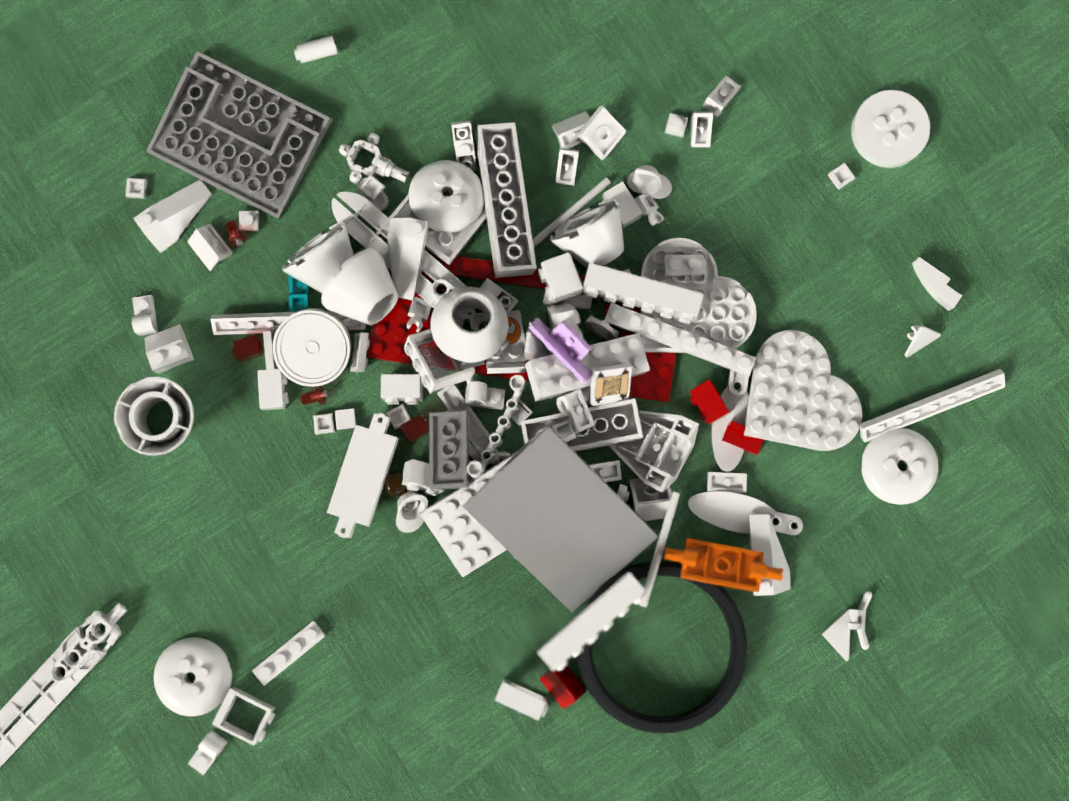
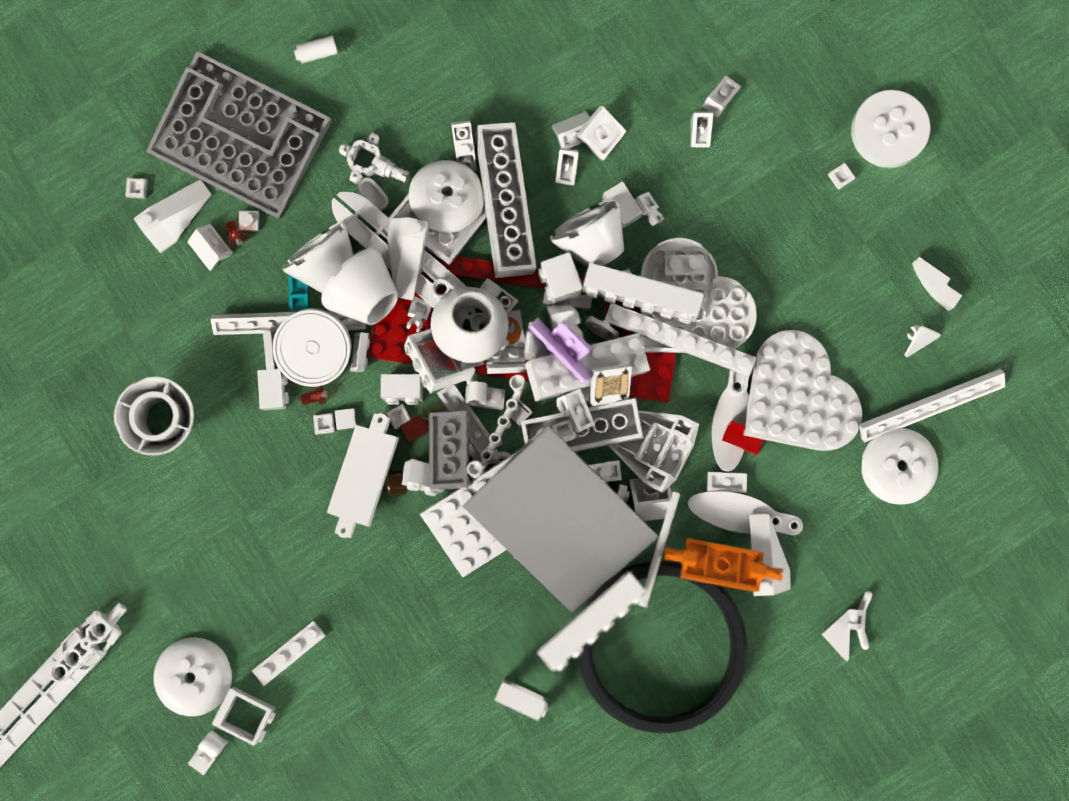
(145, 318): white plate -> none
(167, 349): white slope -> none
(247, 348): clear red brick -> none
(371, 187): white tile -> none
(409, 510): white piece -> none
(563, 686): red panel -> none
(571, 211): white piece -> none
(649, 182): white piece -> none
(676, 125): white plate -> none
(709, 402): red brick -> none

